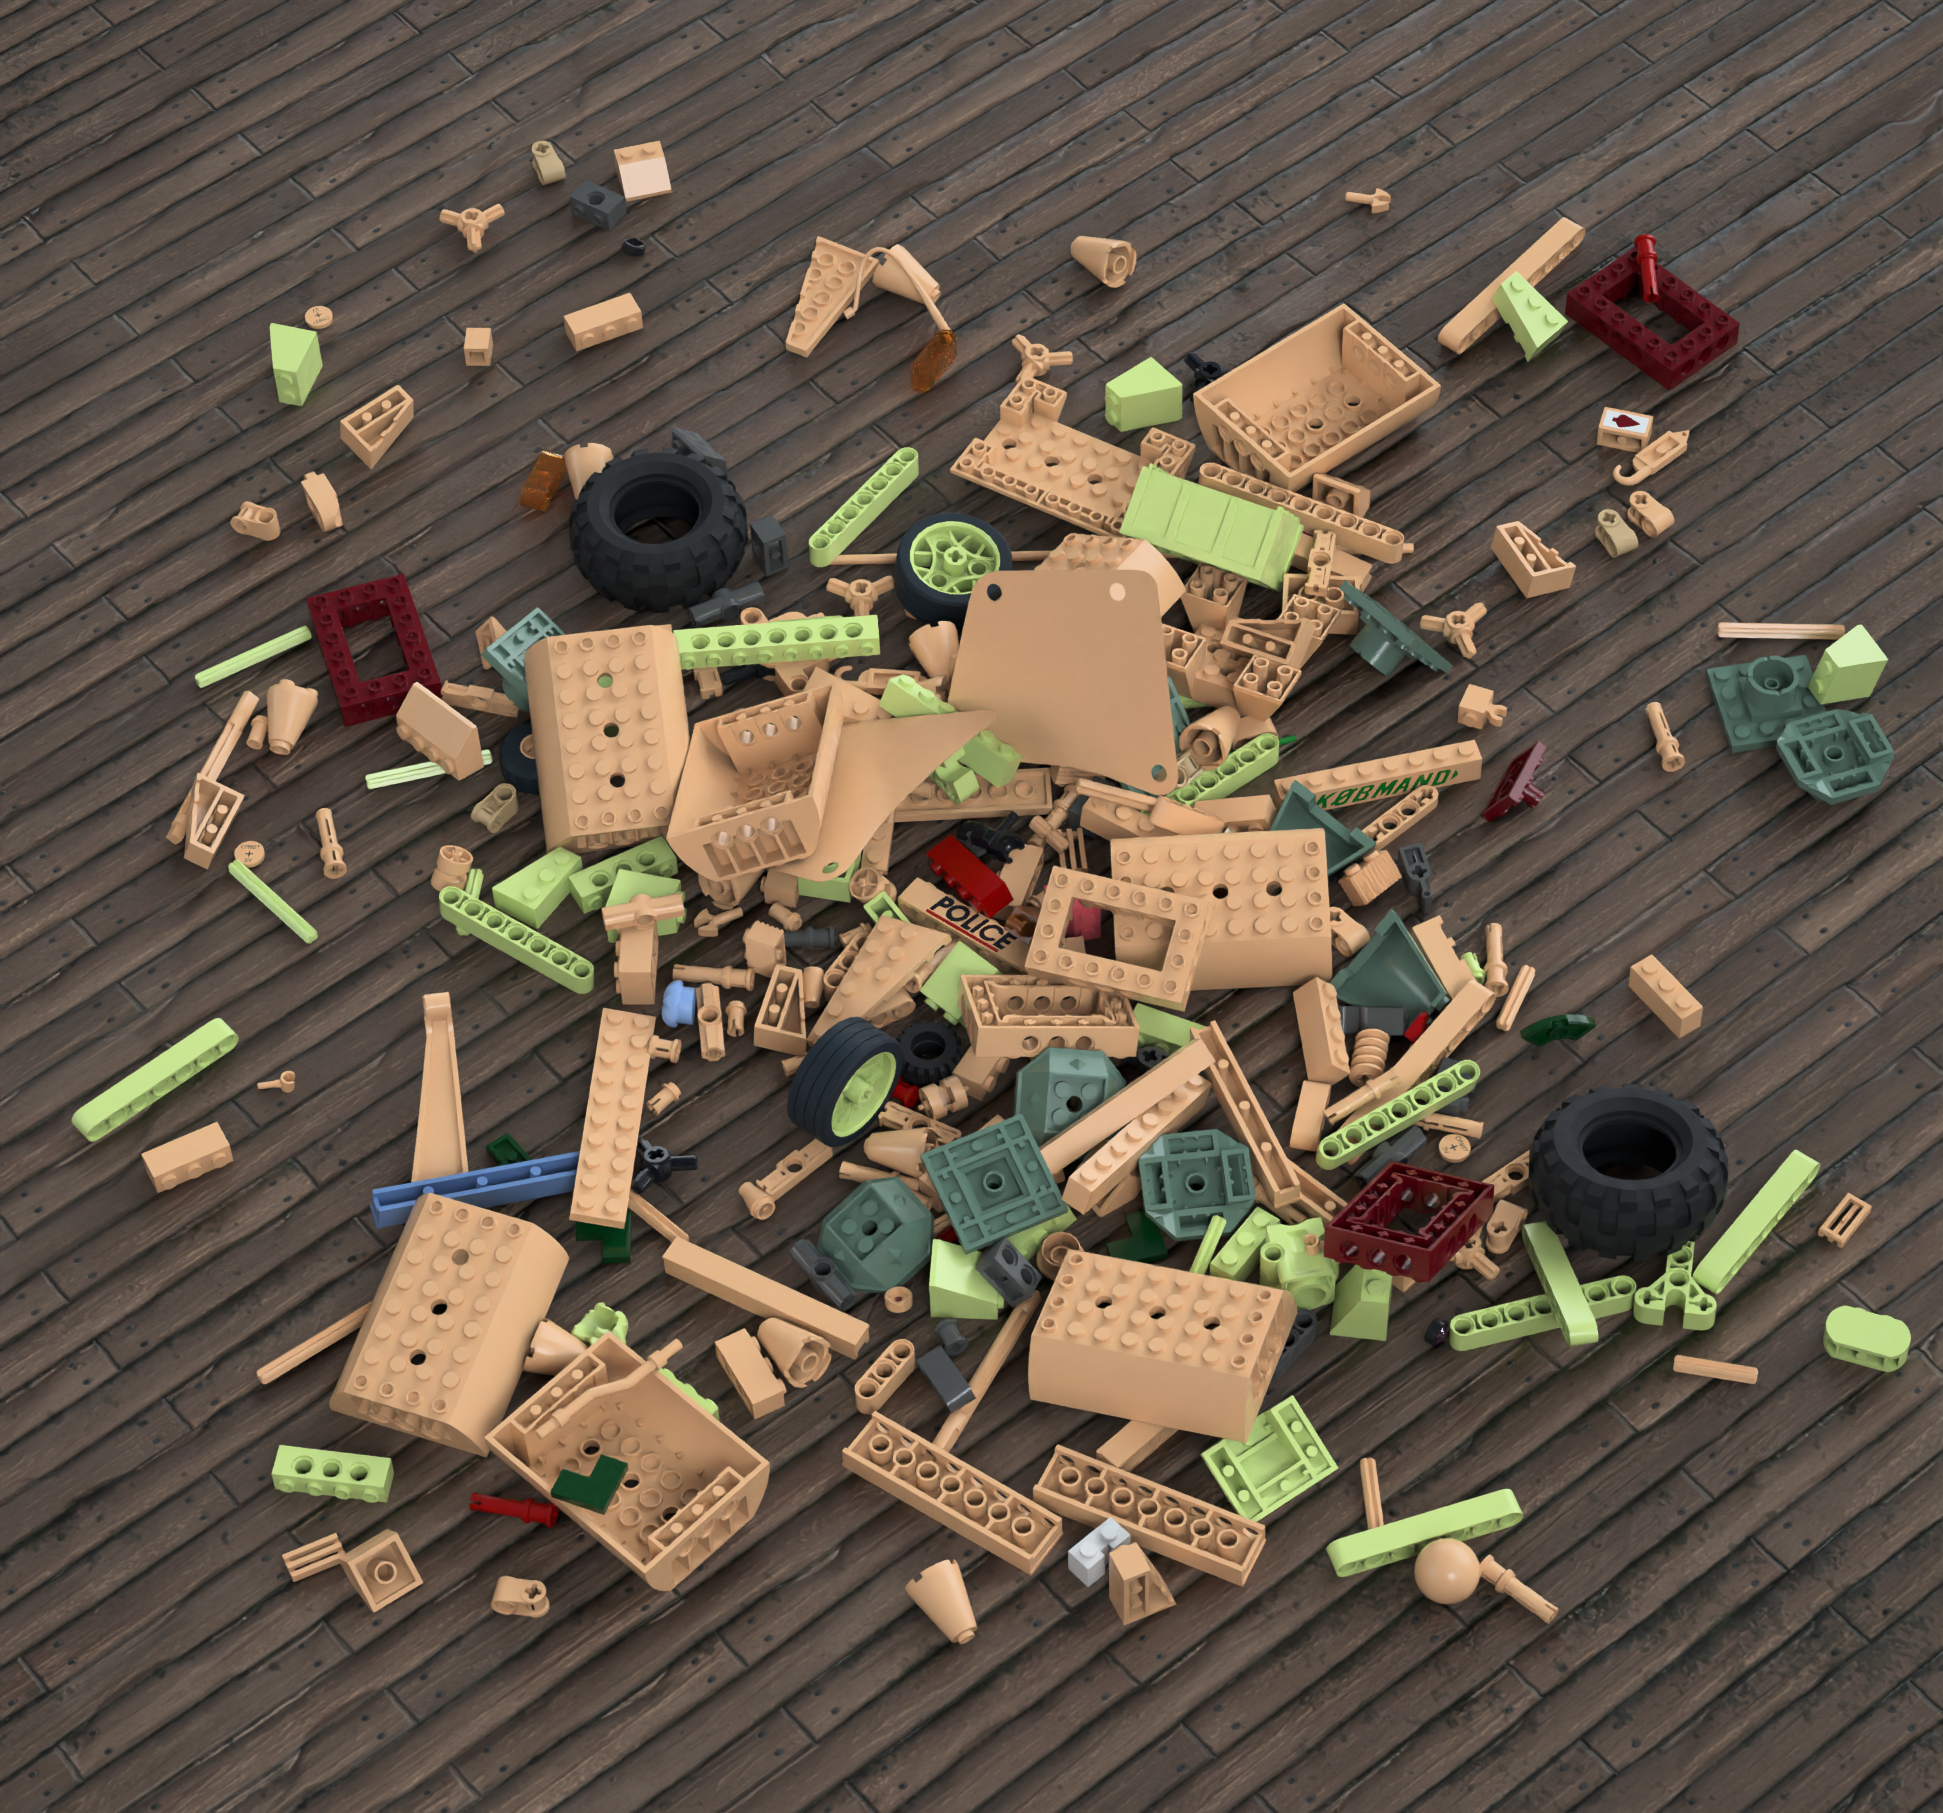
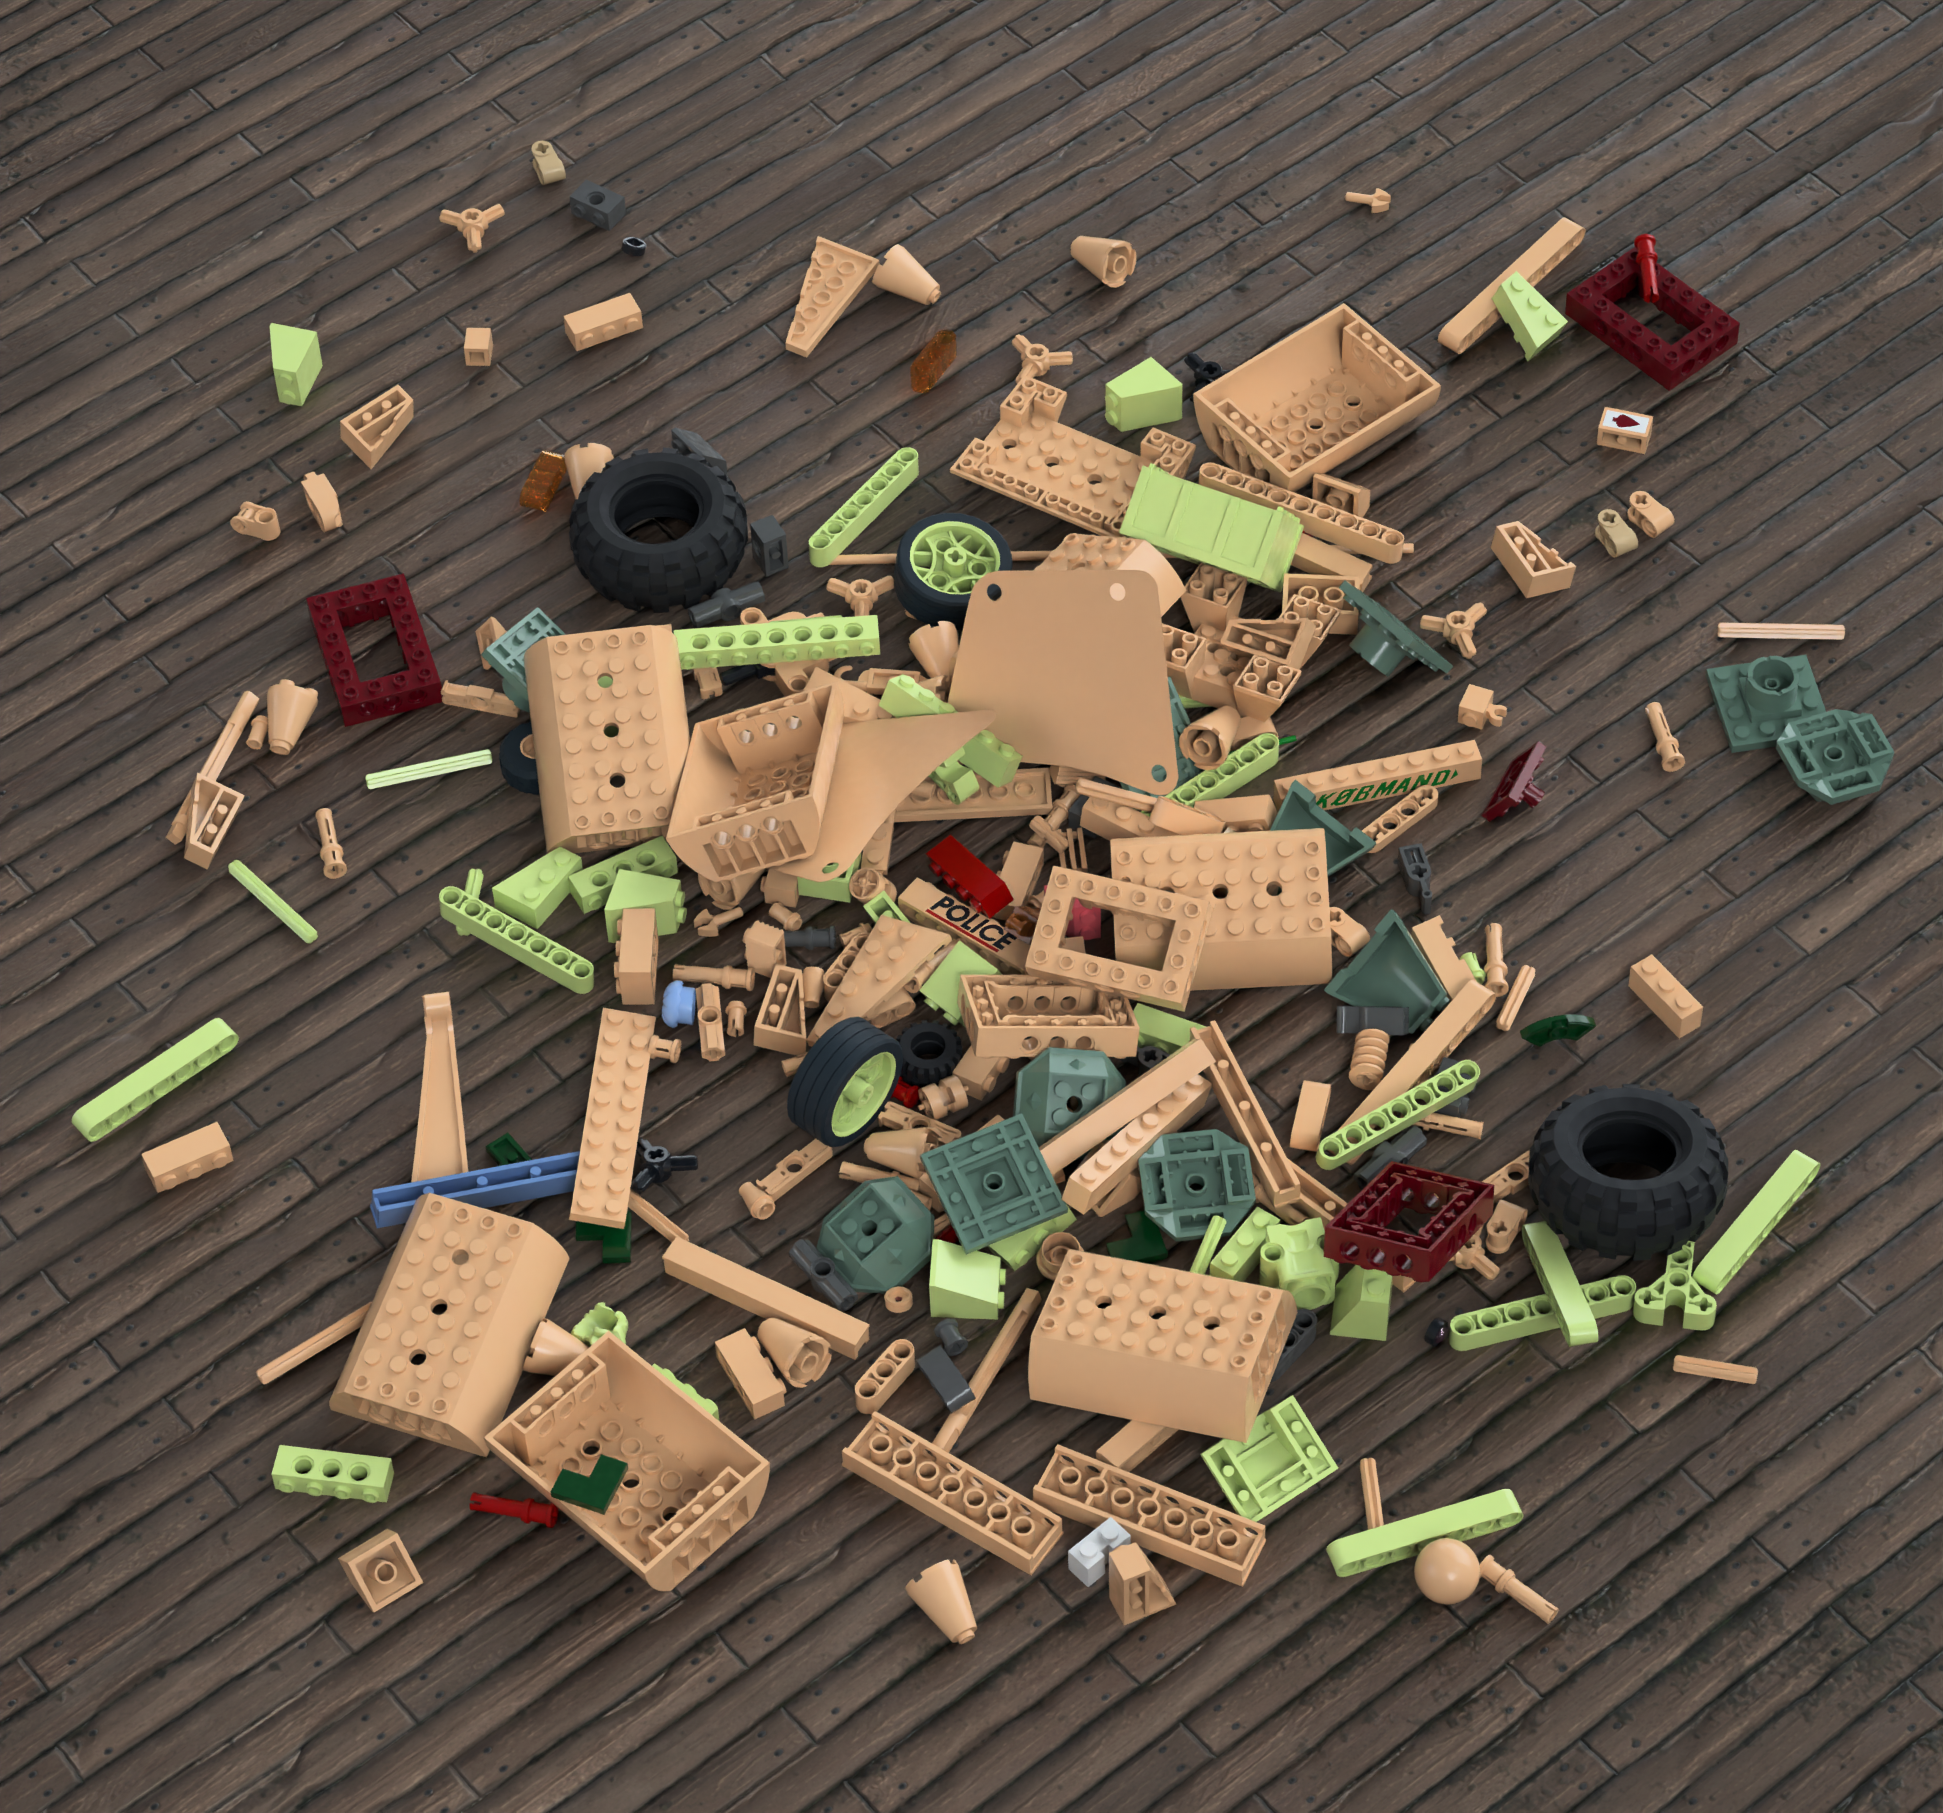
(250, 853): light nougat piece -> none
(253, 656): yellowish green axle -> none
(286, 1082): light nougat hand -> none
(311, 1554): light nougat tile -> none
(318, 317): light nougat piece -> none
(439, 732): light nougat slope -> none
(451, 868): light nougat wheel -> none
(496, 807): tan piece -> none
(518, 1596): light nougat piece -> none
(562, 1416): light nougat bar -> none
(642, 171): light nougat slope -> none
(643, 911): light nougat piece -> none
(663, 1098): light nougat pin -> none
(934, 312): light nougat piece -> none
(997, 841): black piece -> none
(1008, 1272): dark grey brick -> none
(1187, 769): tan piece -> none
(1311, 1249): light nougat hand -> none
(1319, 576): light nougat piece -> none
(1321, 1032): light nougat brick -> none
(1360, 1097): light nougat pin -> none
(1370, 877): light nougat brick -> none
(1418, 1027): red slope -> none
(1454, 1148): light nougat piece -> none
(1654, 457): light nougat plate -> none
(1834, 1235): light nougat tile -> none
(1848, 668): yellowish green slope -> none
(1866, 1338): yellowish green brick -> none

